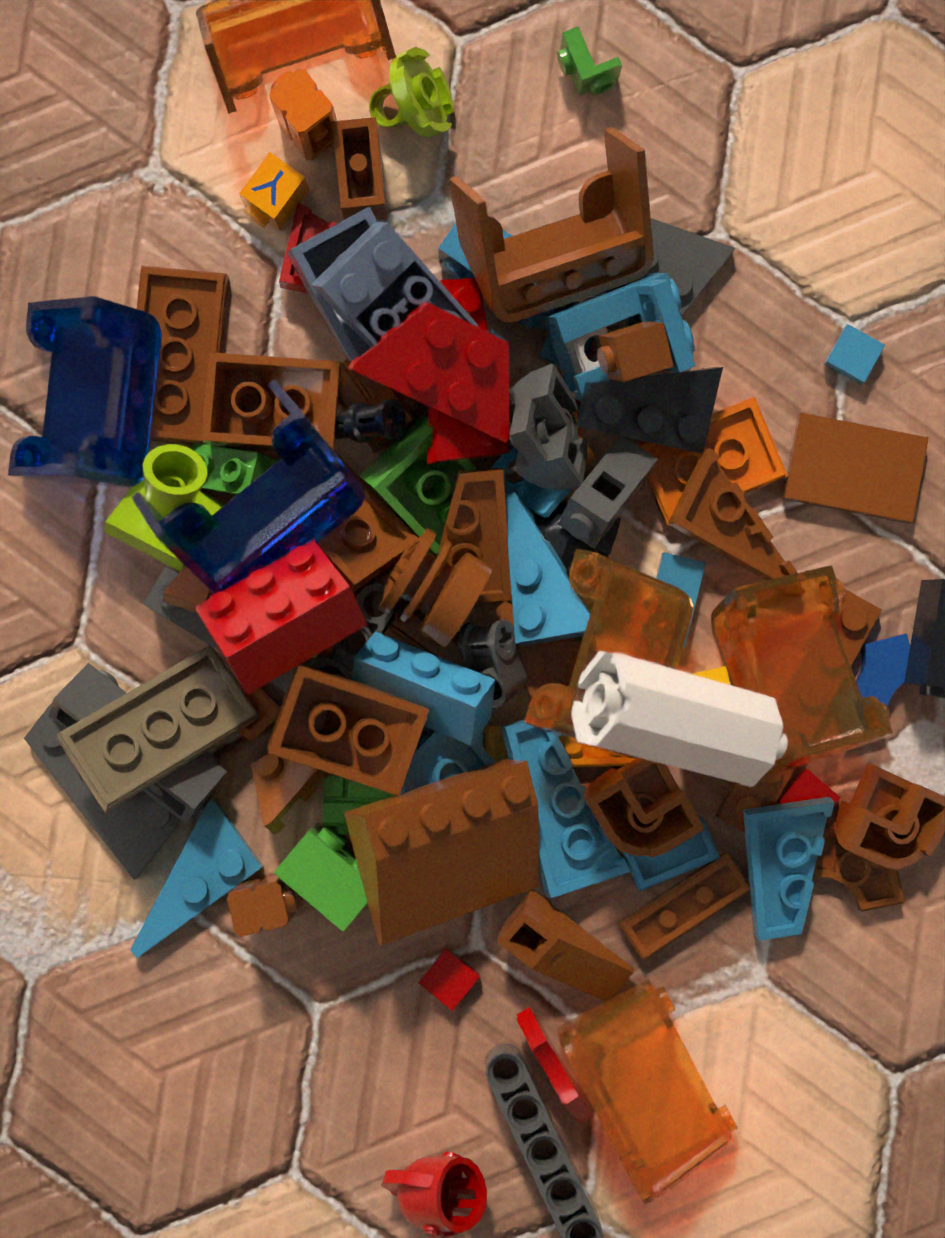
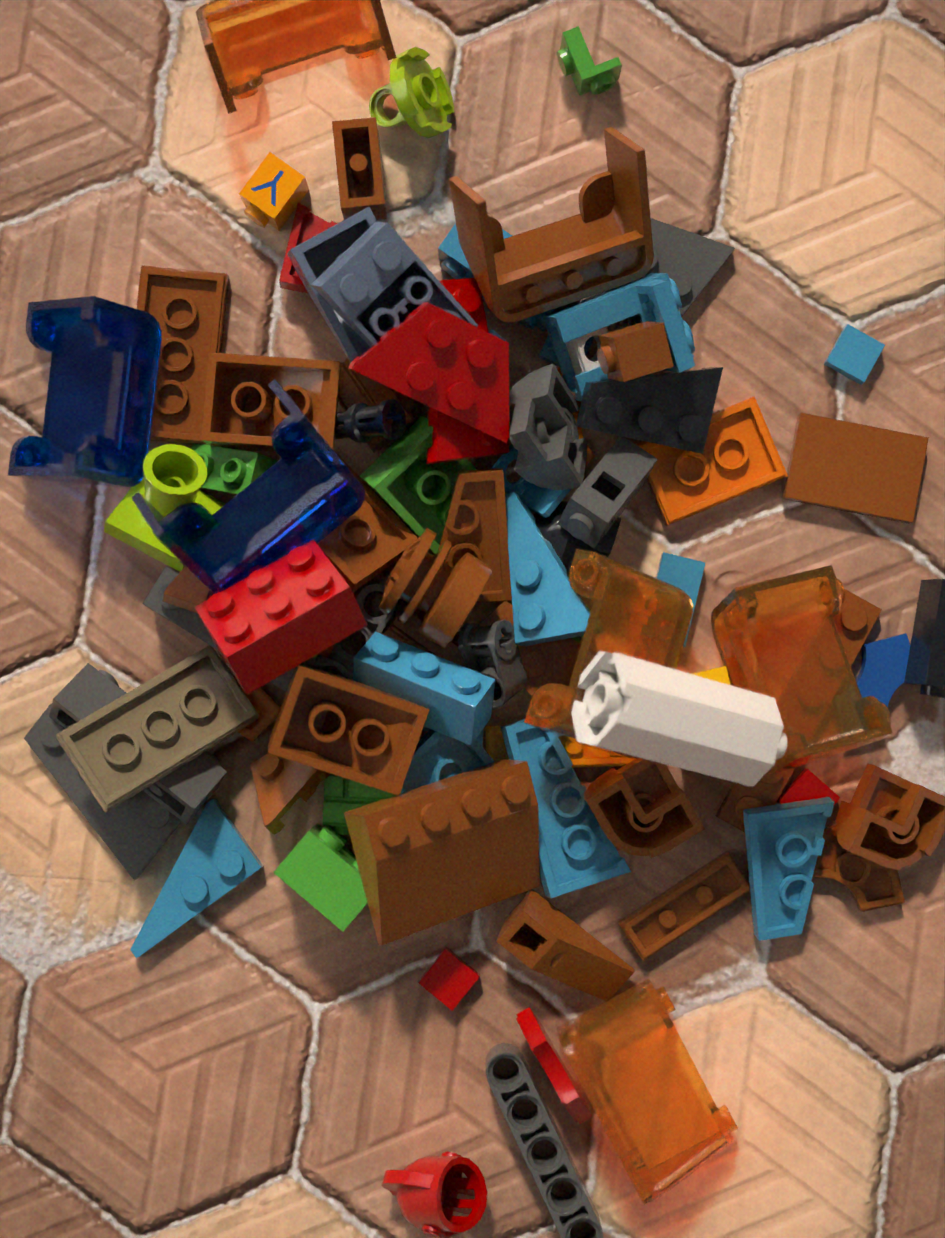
(262, 905): dark orange brick -> none
(303, 112): orange brick -> none
(681, 859): dark azure tile -> none
(721, 519): dark orange wing -> none

